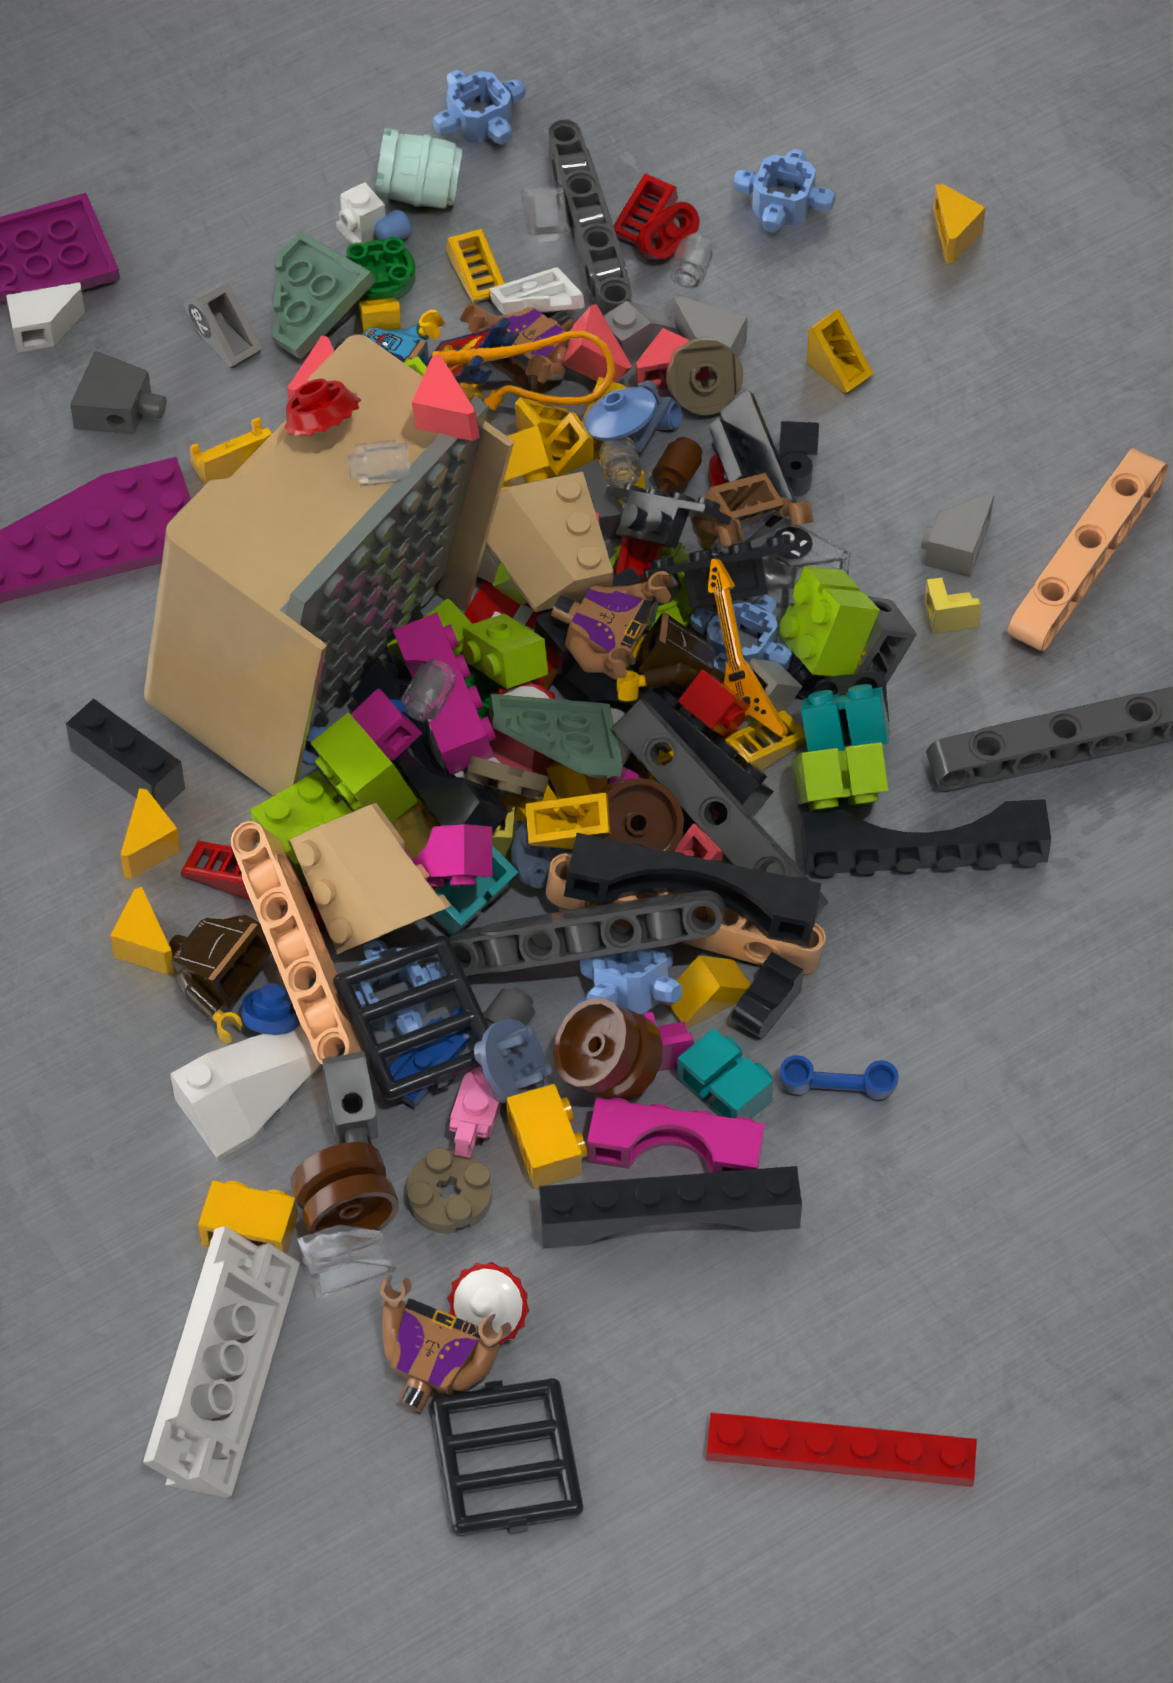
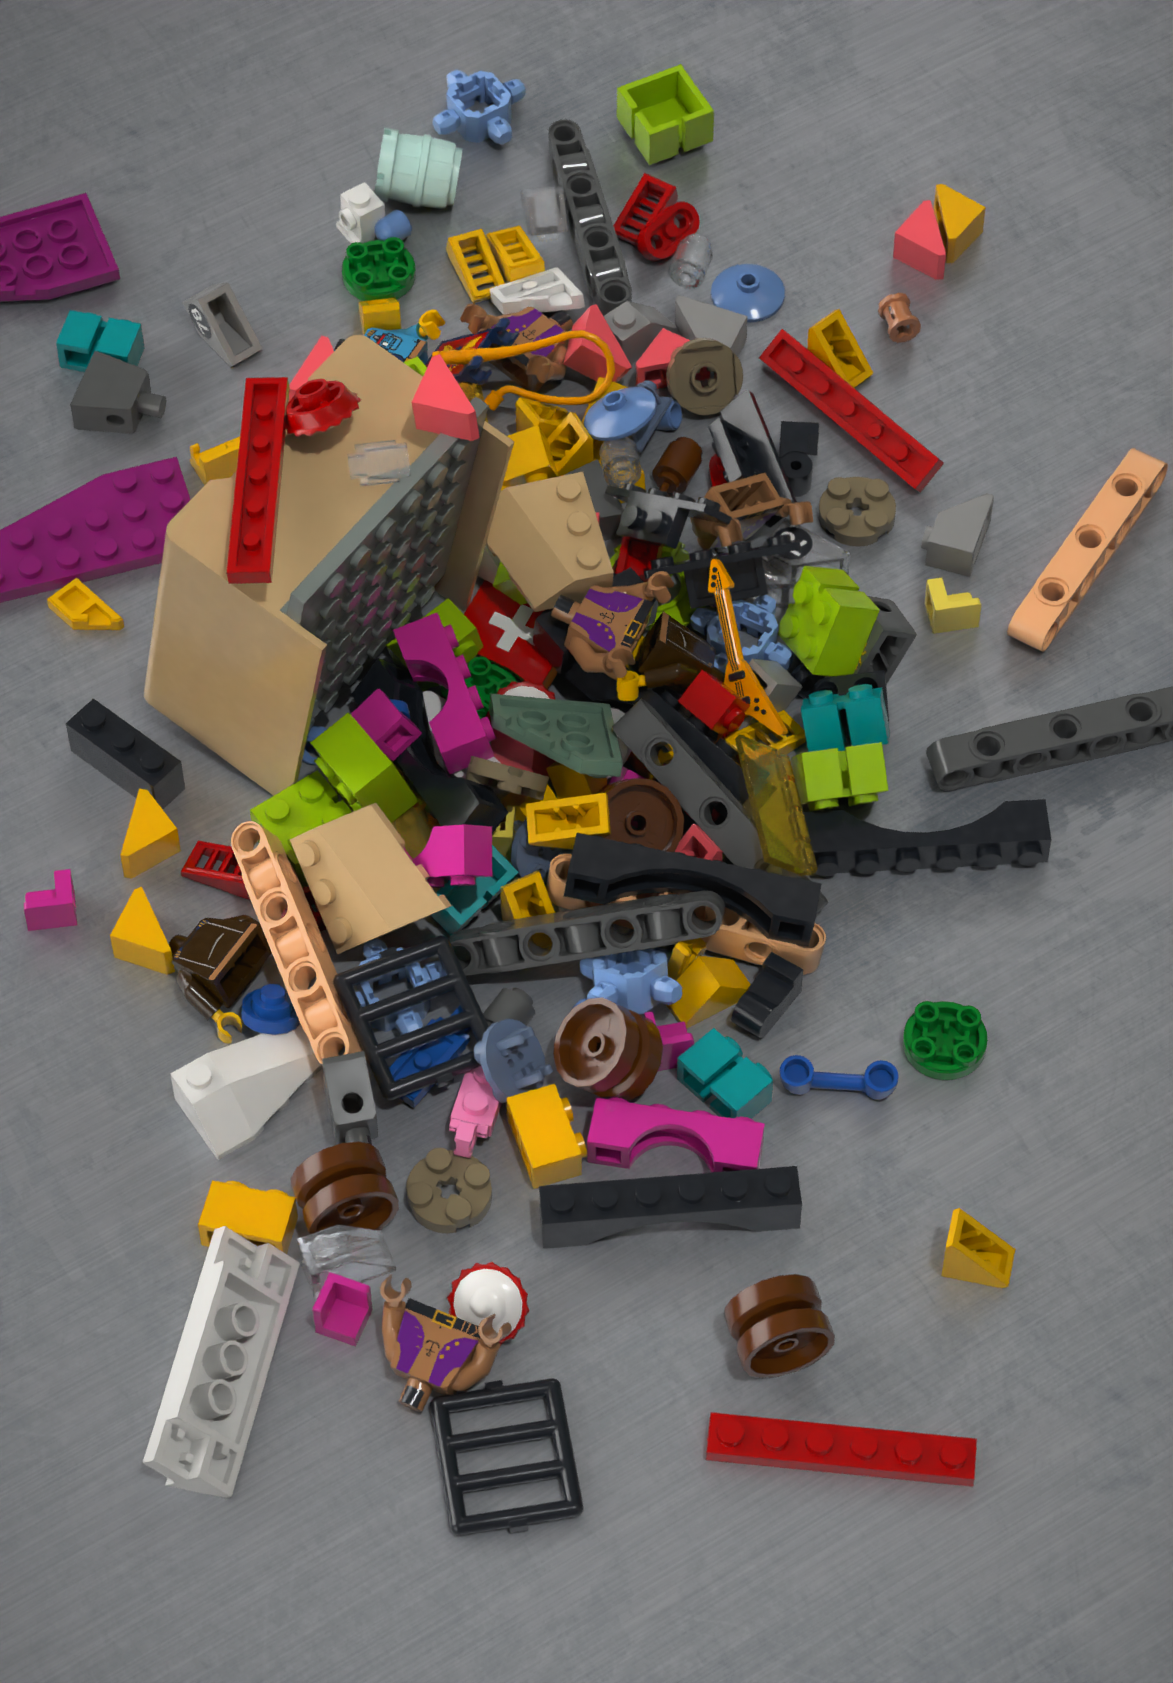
(44, 315): white slope -> none
(52, 907): none -> dark pink panel
(83, 608): none -> yellow tile
(89, 333): none -> teal piece
(258, 481): none -> red plate
(313, 292): sand green plate -> none
(342, 1309): none -> dark pink panel
(428, 690): clear brick -> none
(505, 651): lime brick -> none
(517, 259): none -> yellow slope
(525, 899): none -> yellow slope
(665, 114): none -> lime piece
(683, 955): none -> yellow tile
(748, 291): none -> medium blue dish
(776, 208): light blue piece -> none
(776, 807): none -> clear yellow windscreen
(779, 1326): none -> reddish brown wheel
(851, 410): none -> red plate
(859, 492): none -> dark tan plate
(899, 317): none -> nougat bush
(920, 242): none -> coral slope
(945, 1040): none -> green tile
(976, 1253): none -> yellow slope

